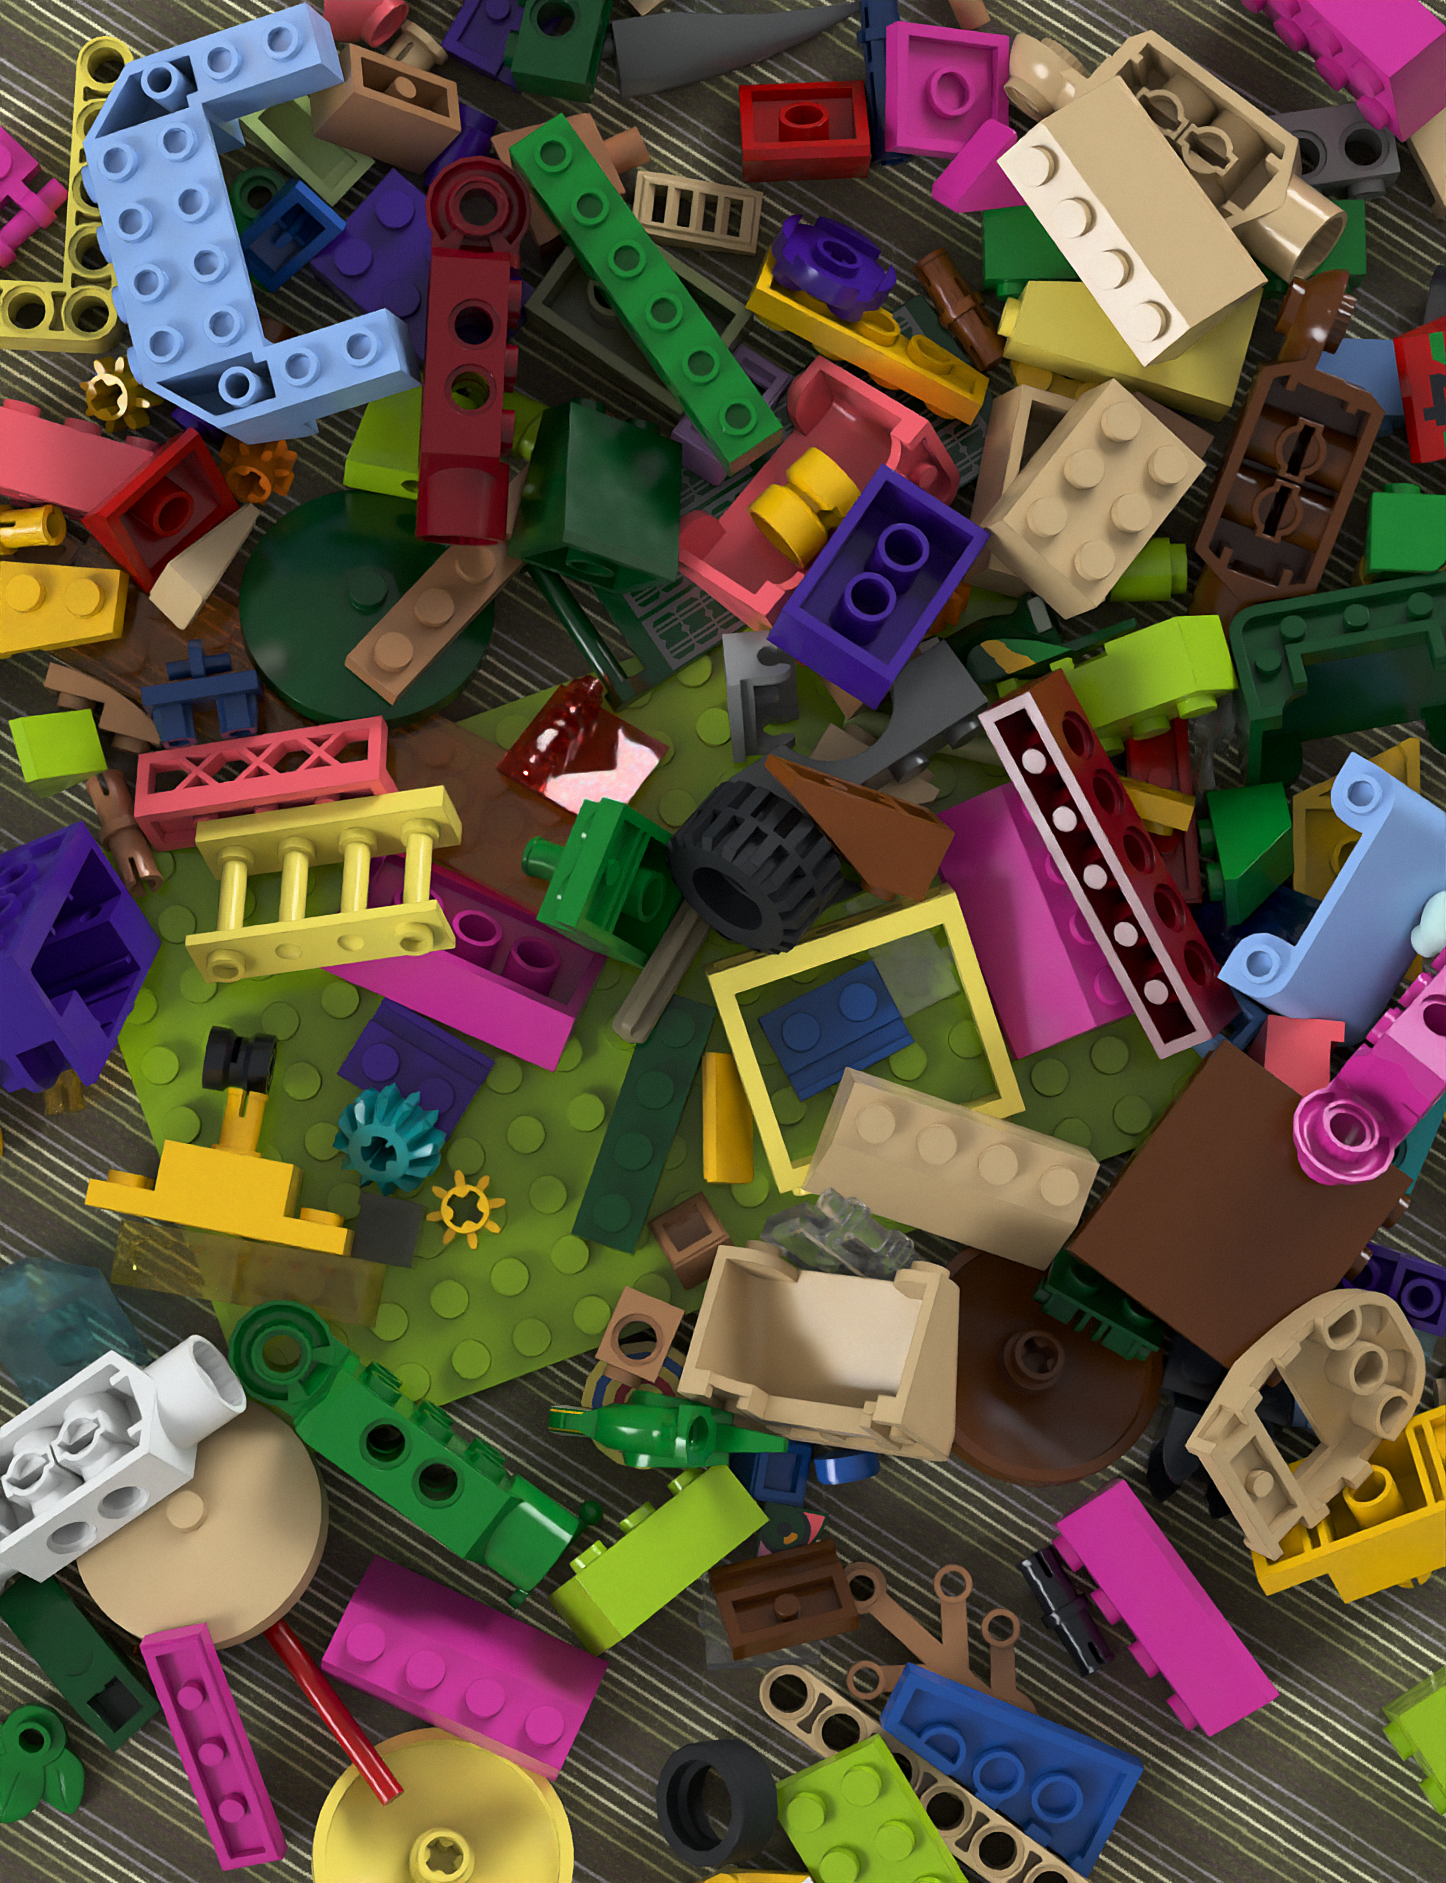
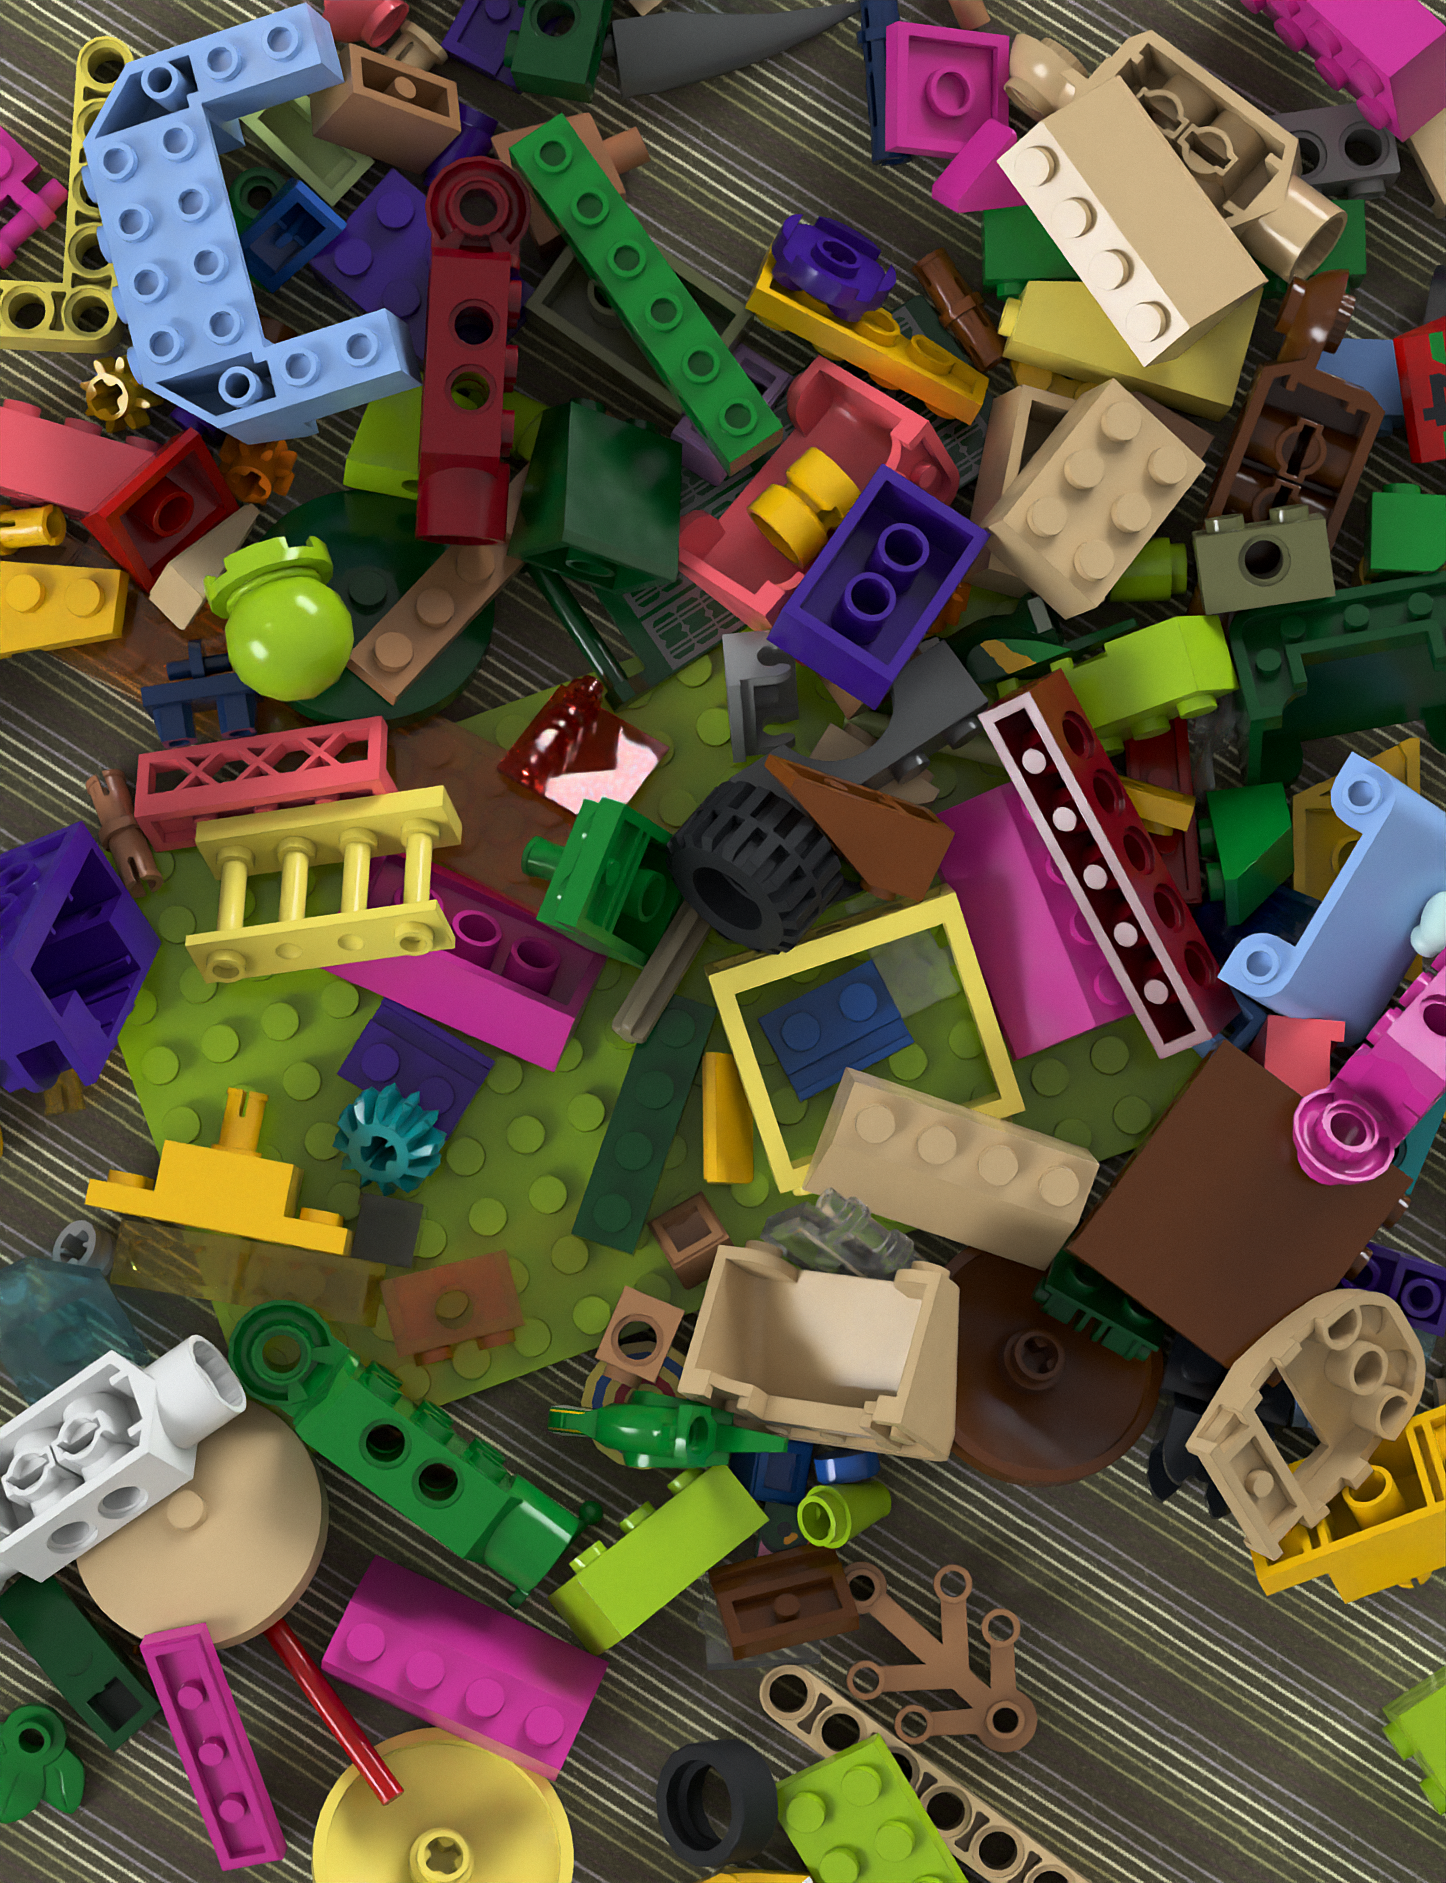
(57, 750): lime slope -> none
(82, 1236): none -> light grey bush
(121, 719): medium nougat slope -> none
(239, 1061): black wheel -> none
(283, 624): none -> lime tile
(414, 1301): none -> clear orange brick
(449, 1215): yellow gear -> none
(676, 187): tan slope -> none
(804, 131): red slope -> none
(840, 1512): none -> lime cone
(1031, 1769): blue wing -> none
(1065, 1611): black pin -> none
(1163, 1608): dark pink slope -> none
(1300, 575): none -> olive brick

